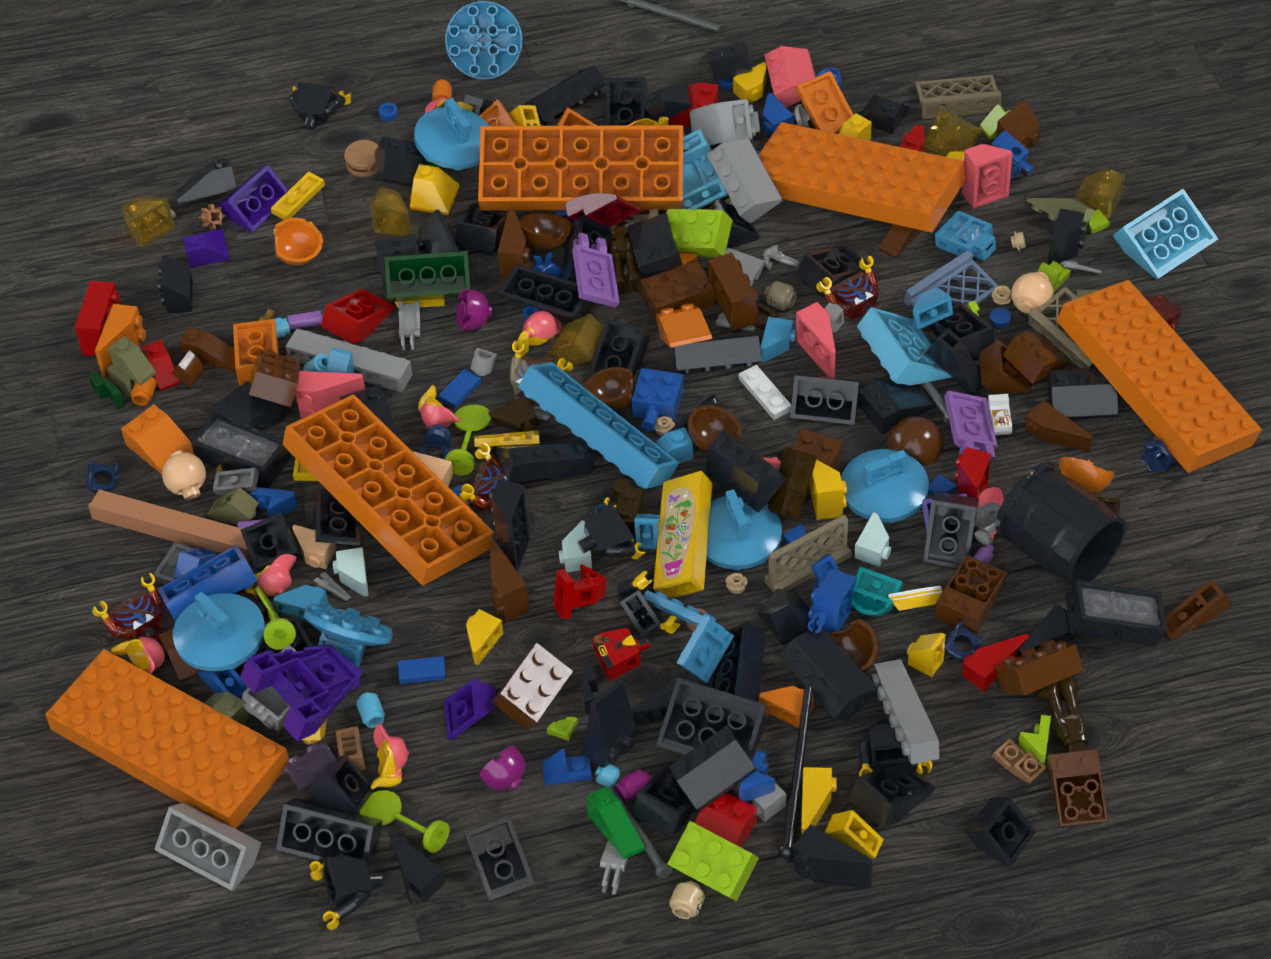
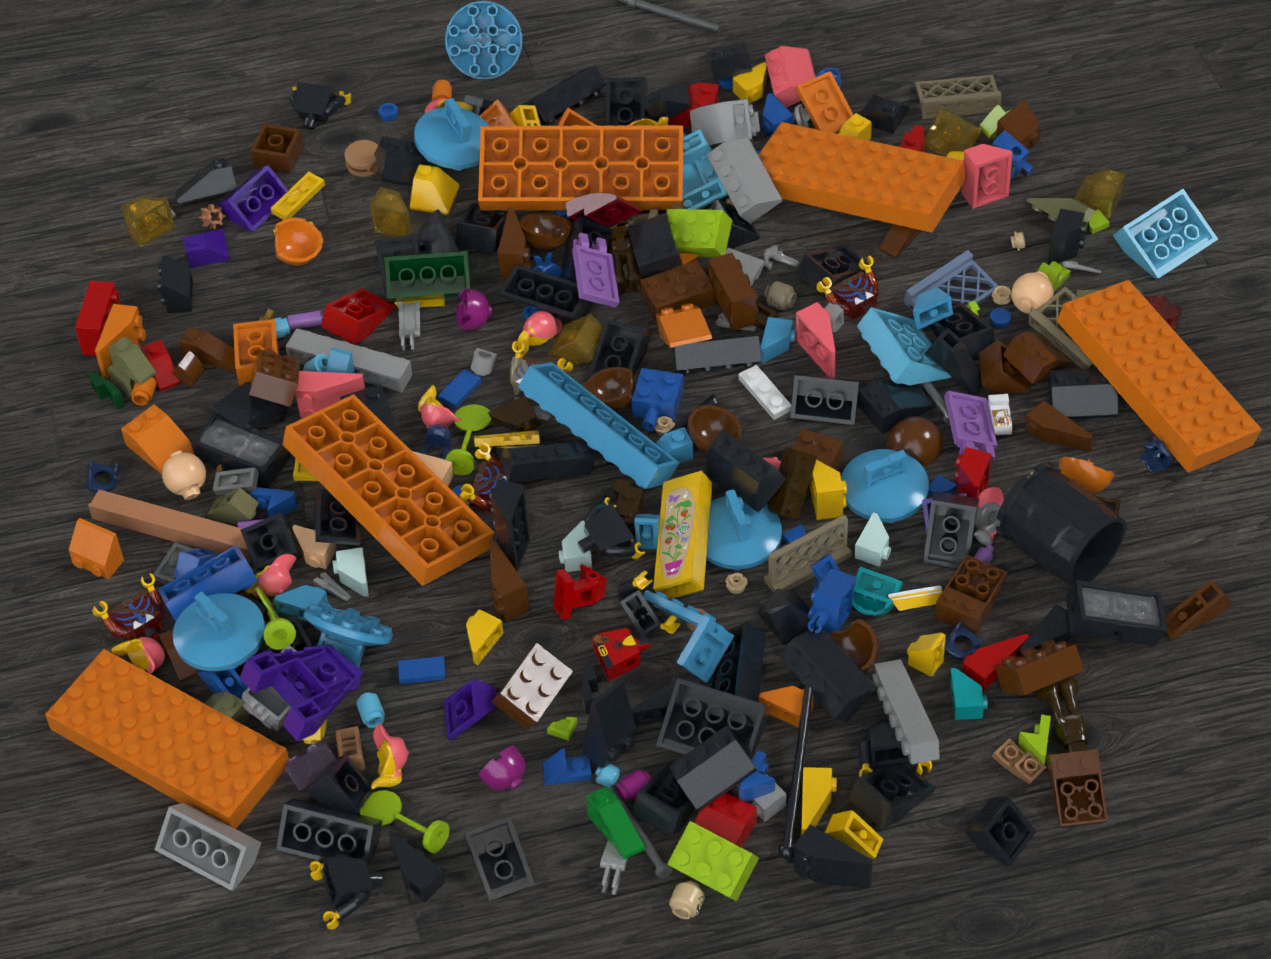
(95, 549): none -> orange slope
(277, 148): none -> reddish brown brick
(966, 233): dark azure piece -> none
(966, 697): none -> teal slope

